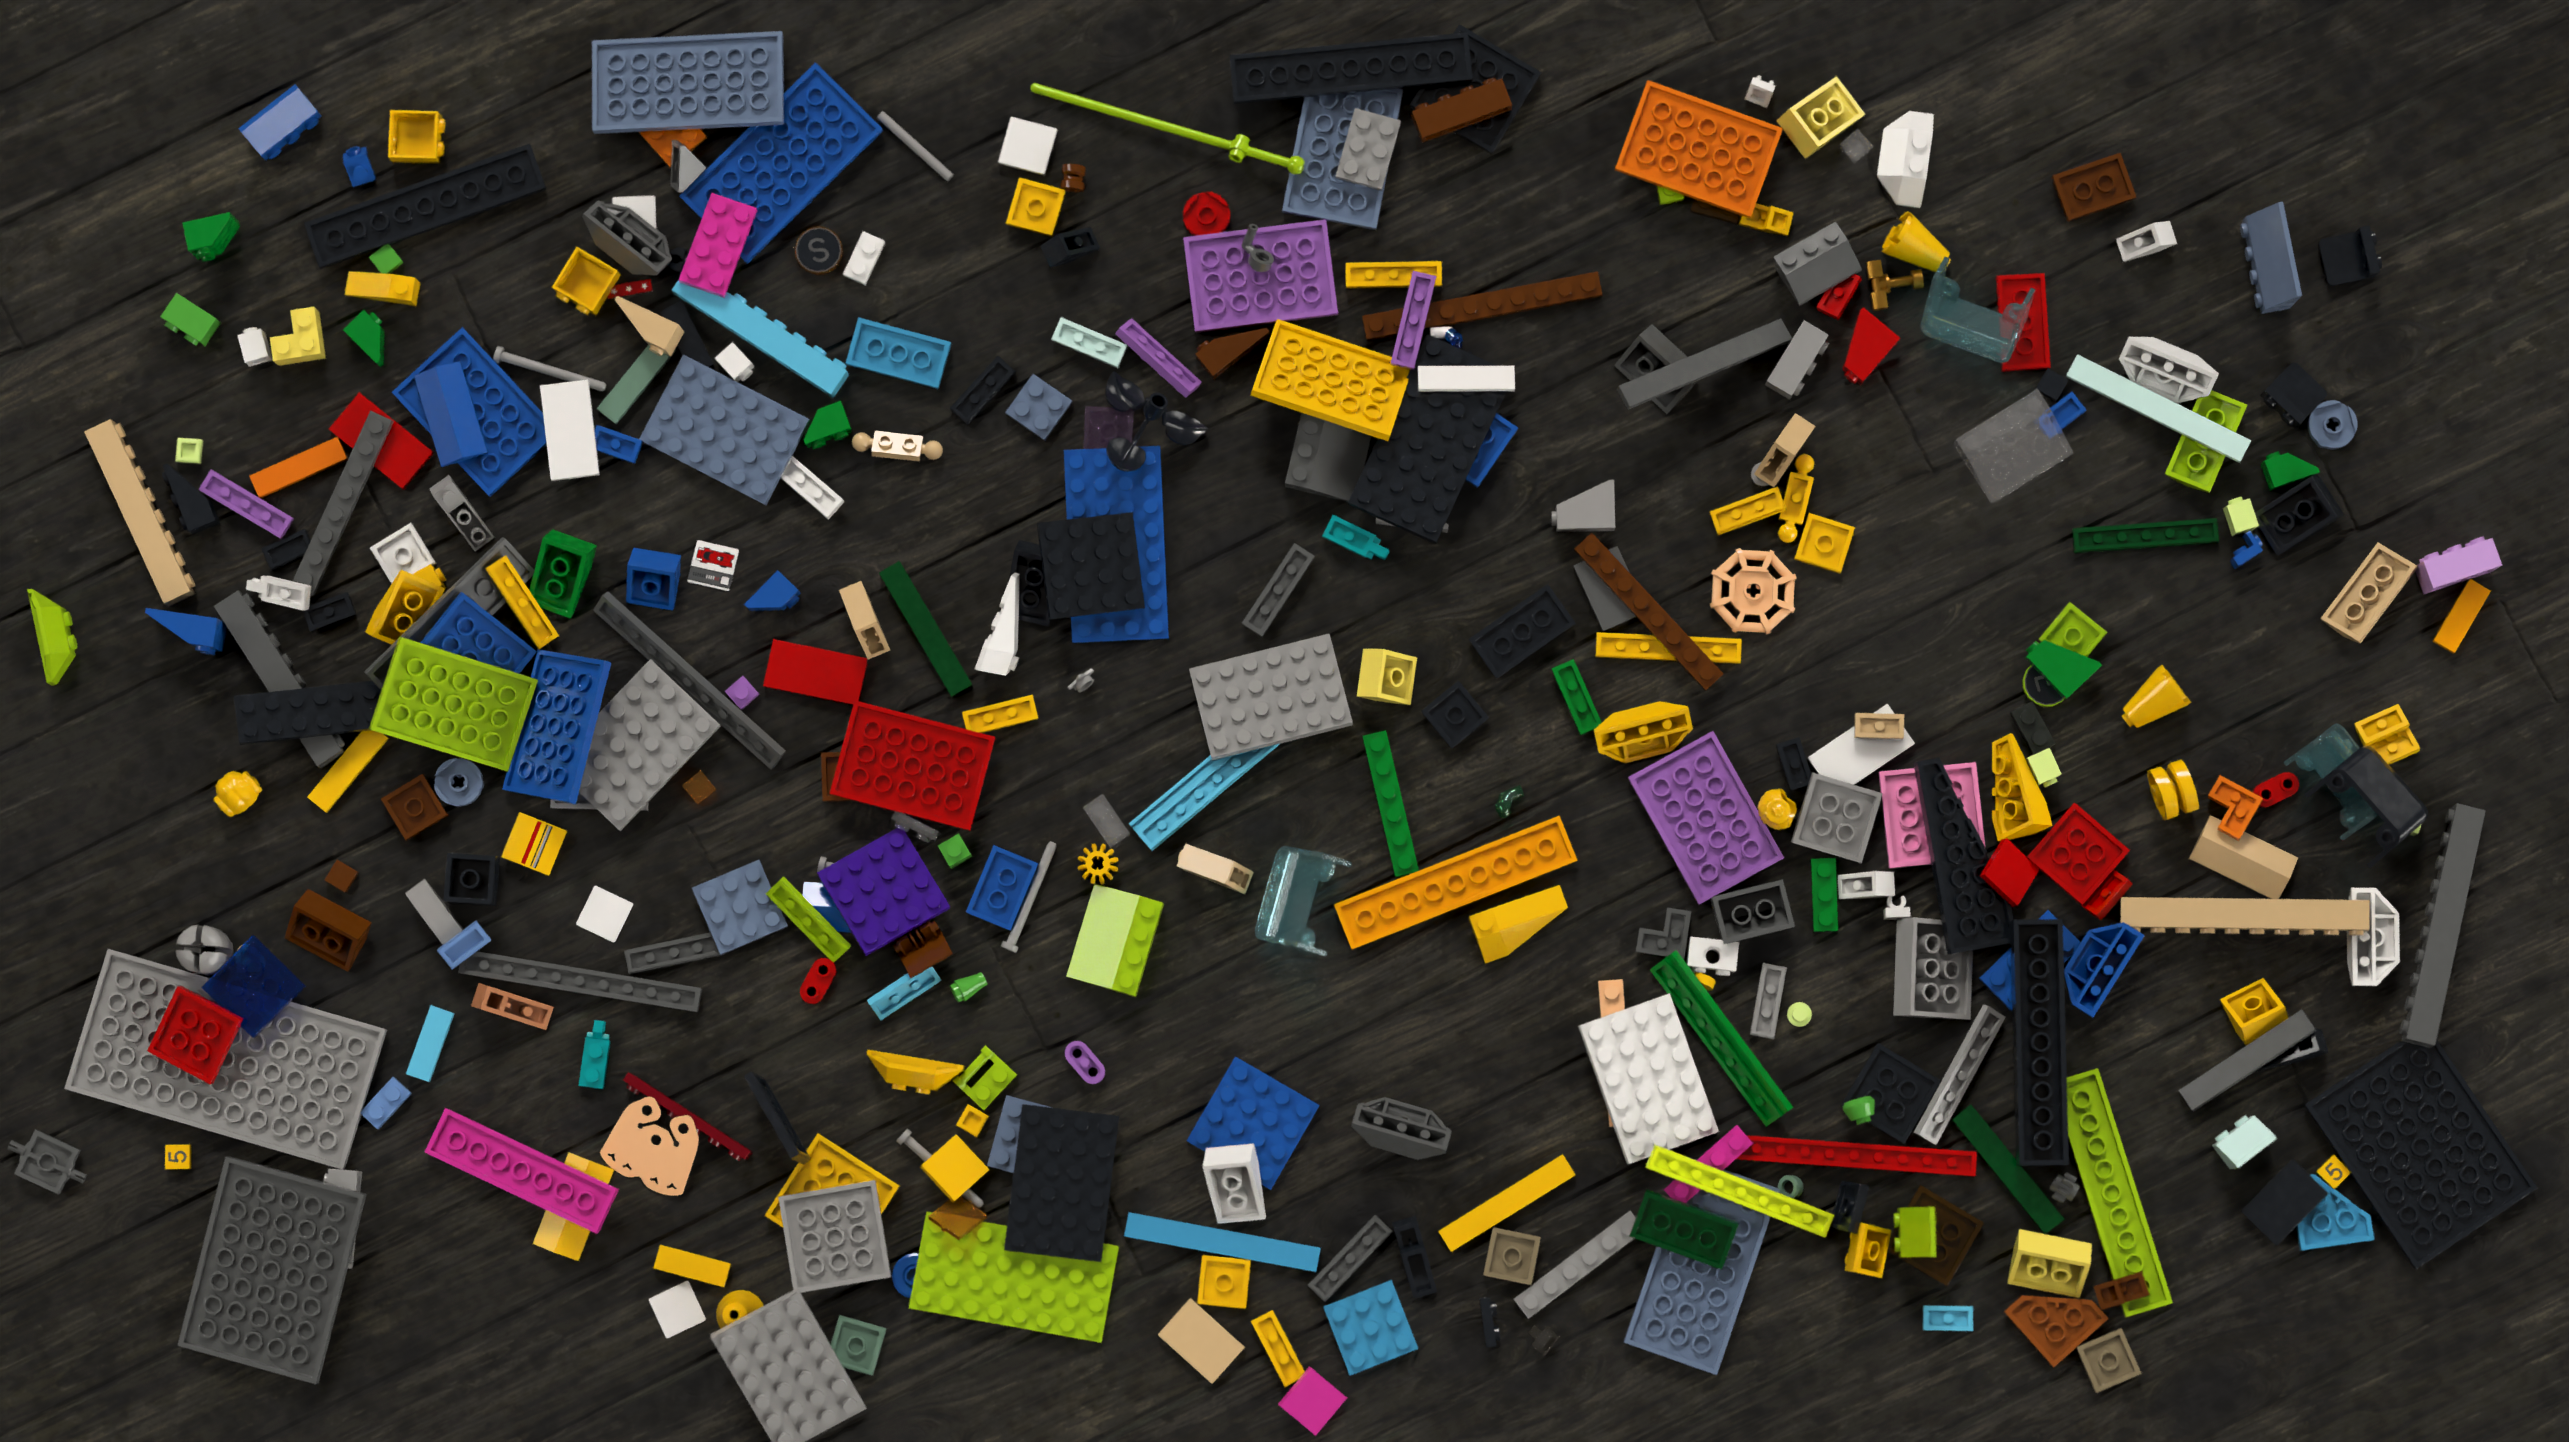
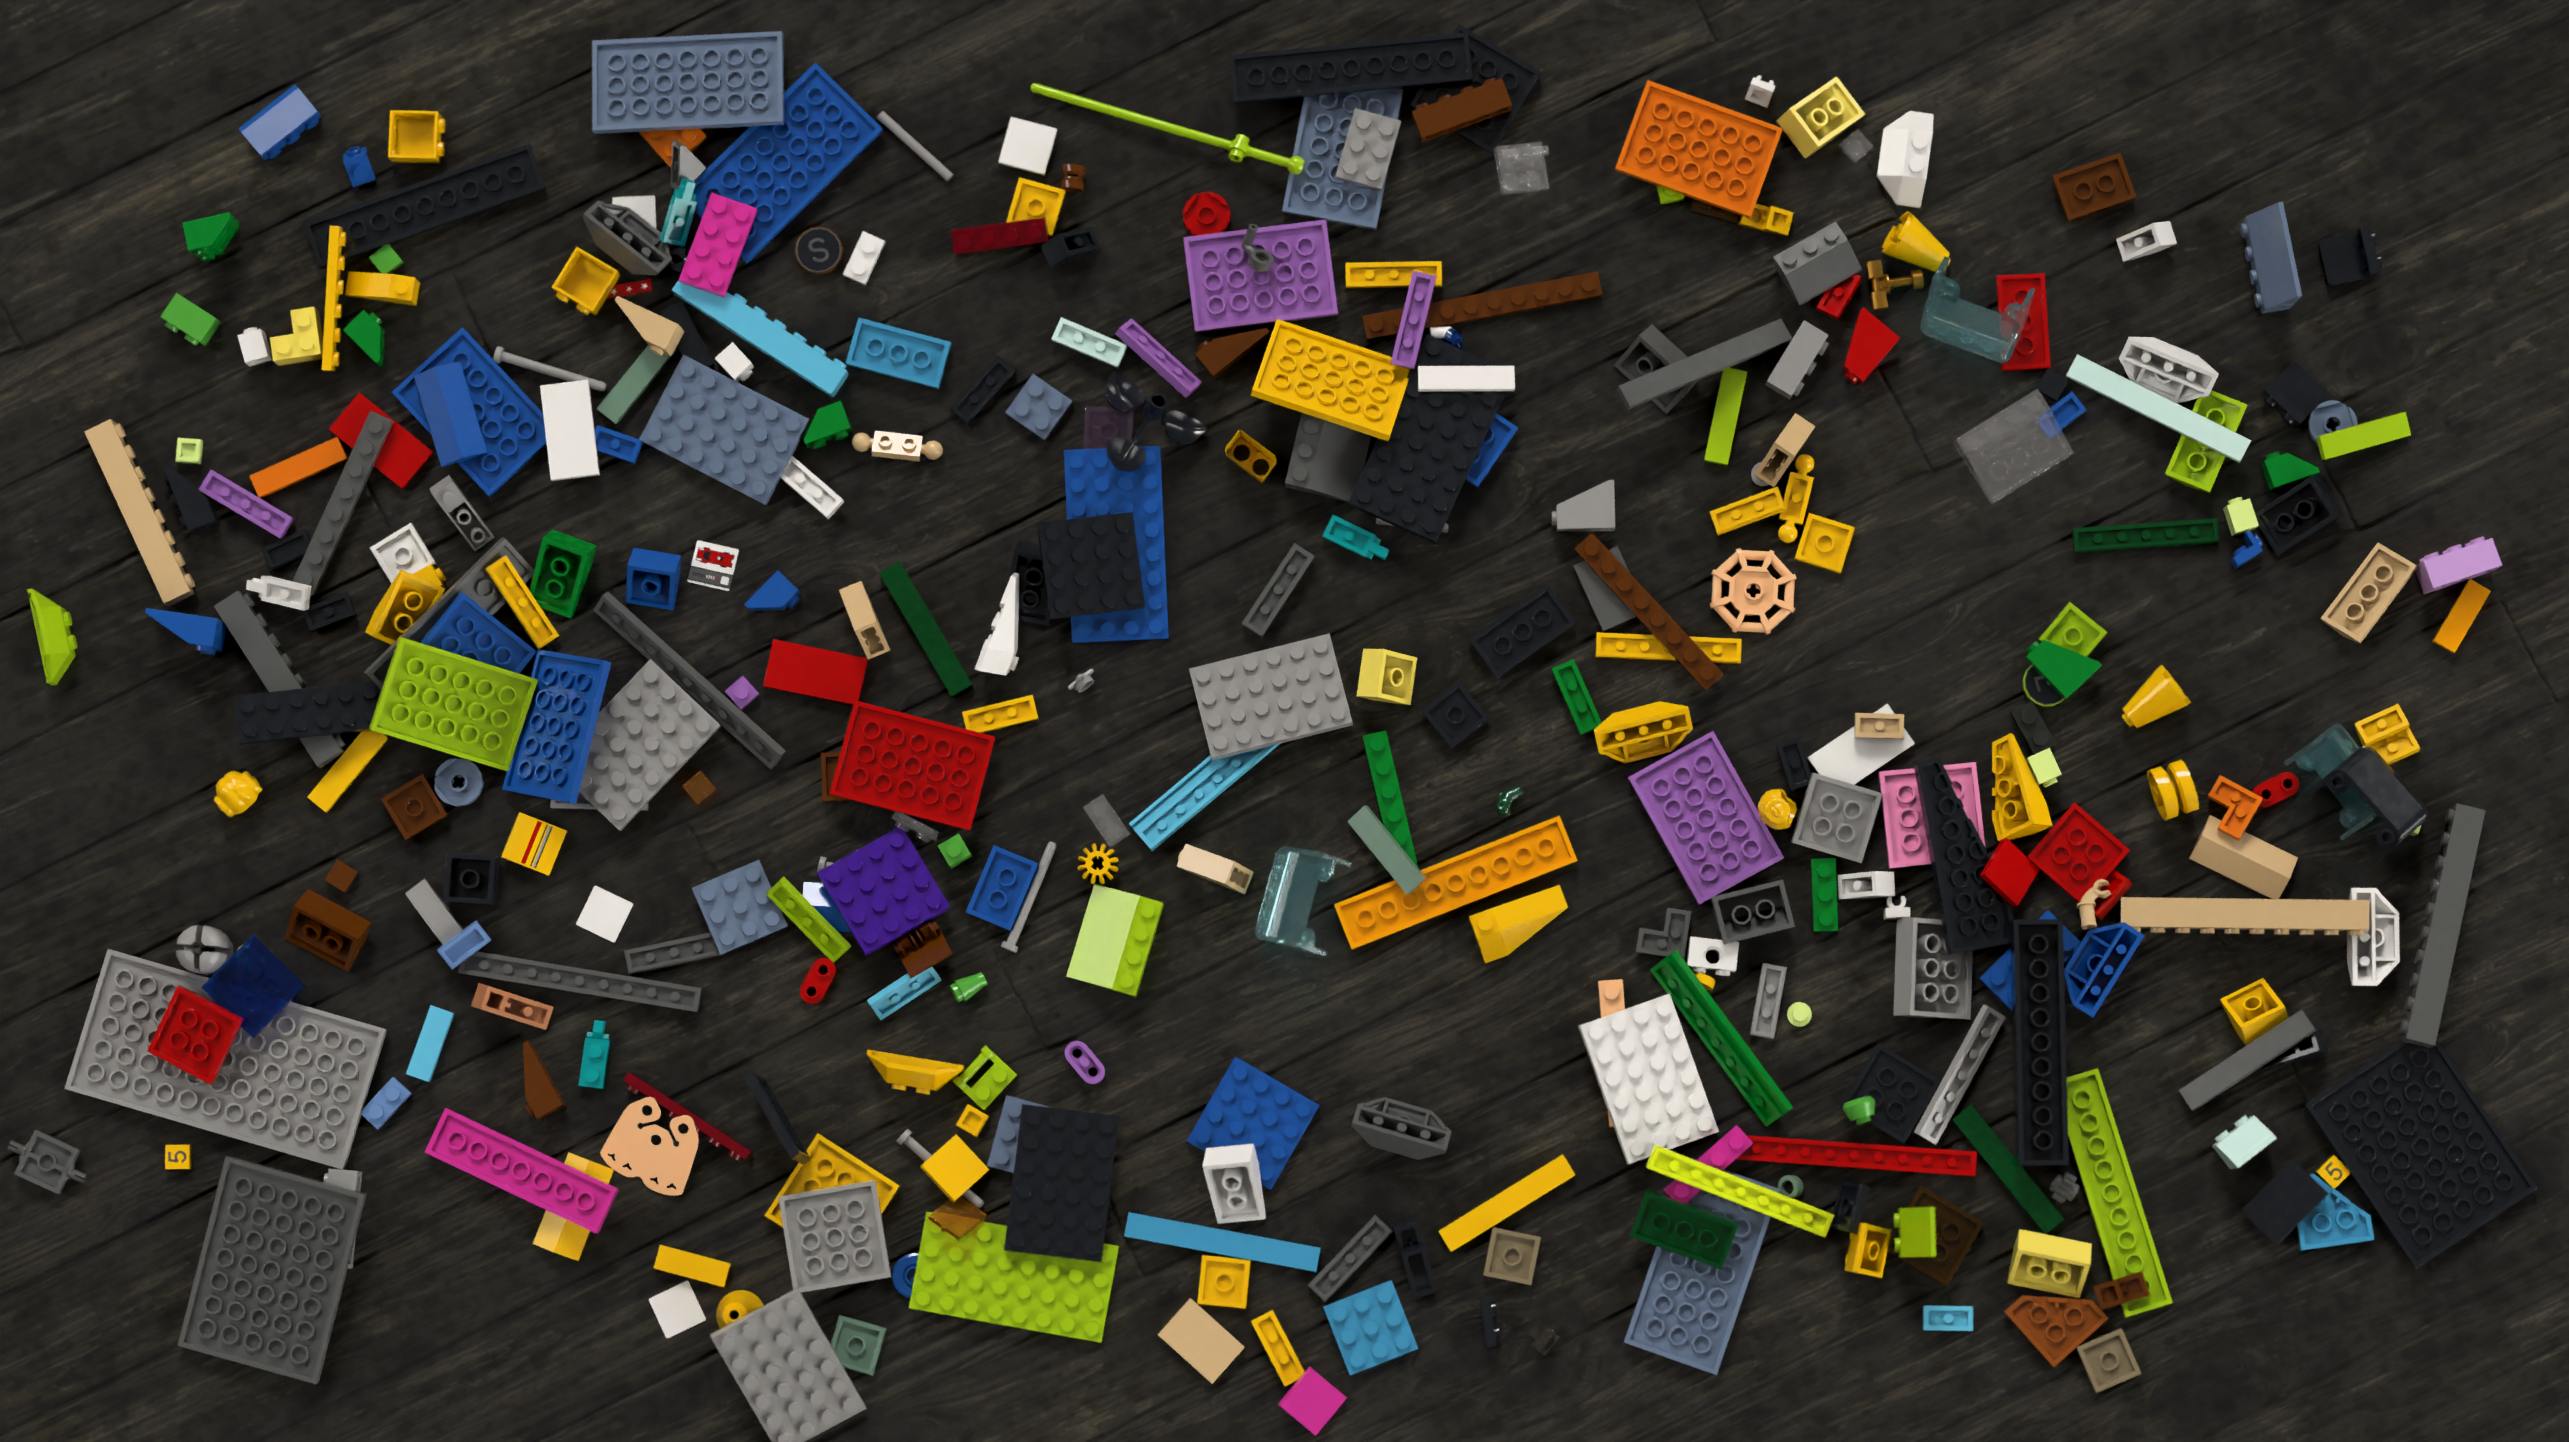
(334, 287): none -> yellow plate
(539, 1088): none -> reddish brown slope
(679, 214): none -> teal hinge
(1000, 235): none -> dark red plate
(1244, 439): none -> yellow piece
(1387, 850): none -> sand green tile
(1522, 168): none -> clear plate
(1576, 1266): light grey plate -> none
(1725, 416): none -> lime tile
(2087, 904): none -> tan piece
(2363, 435): none -> lime tile

